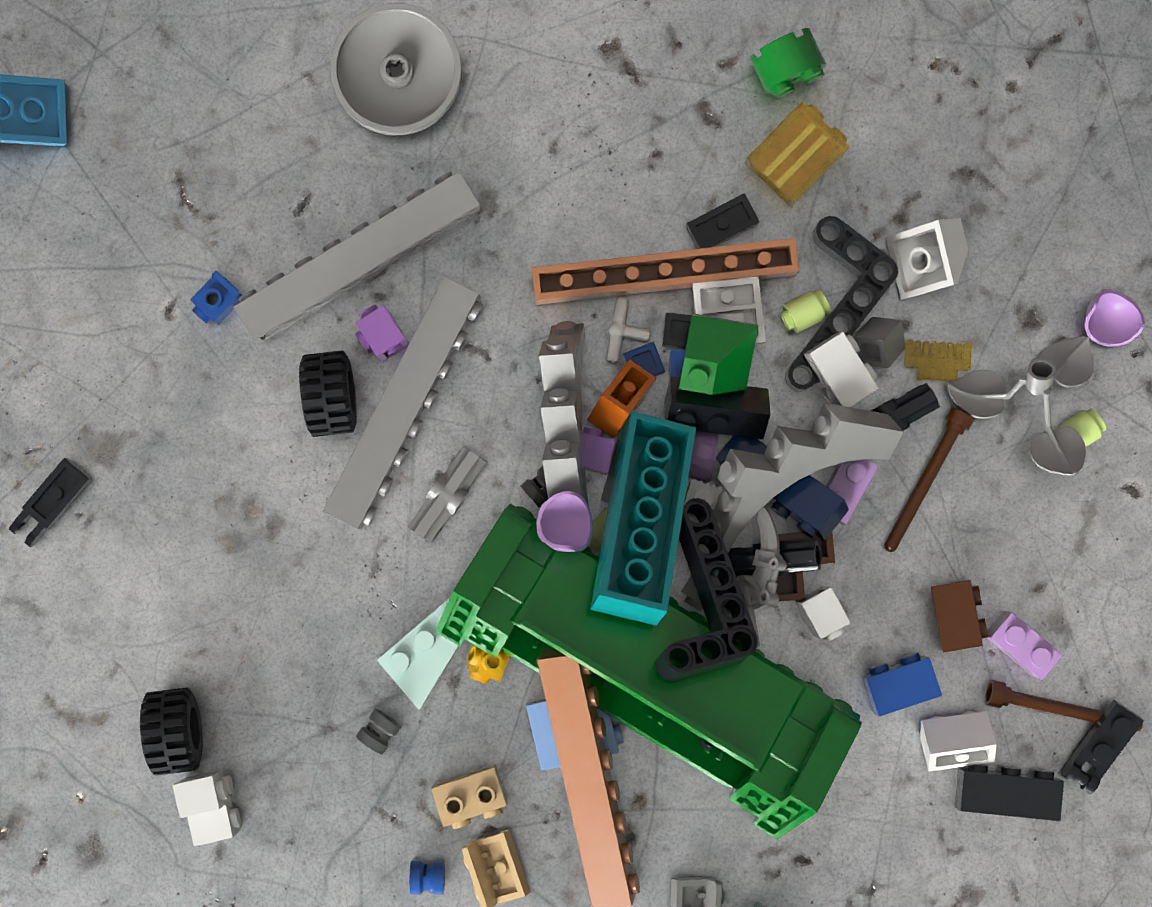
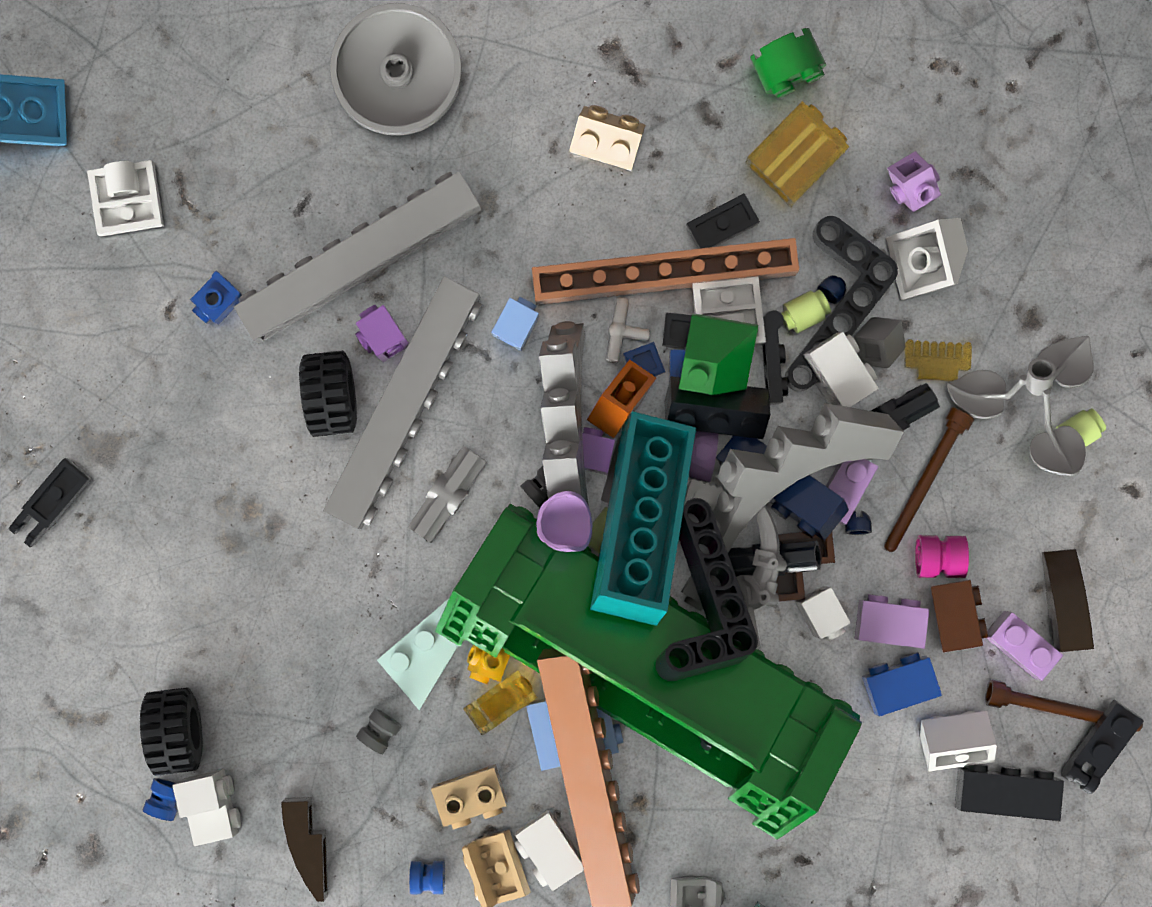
(125, 197): none -> white plate
(162, 800): none -> blue wheel
(306, 845): none -> dark brown slope
(500, 702): none -> clear yellow brick
(516, 322): none -> light blue brick
(549, 850): none -> white brick
(607, 136): none -> bracket
(773, 357): none -> black plate
(833, 288): none -> dark blue hinge
(859, 525): none -> dark blue hinge
(892, 623): none -> lavender brick
(920, 184): none -> lavender brick
(944, 556): none -> dark pink wheel
(1067, 601): none -> dark brown slope
(1113, 319): lavender helmet -> none

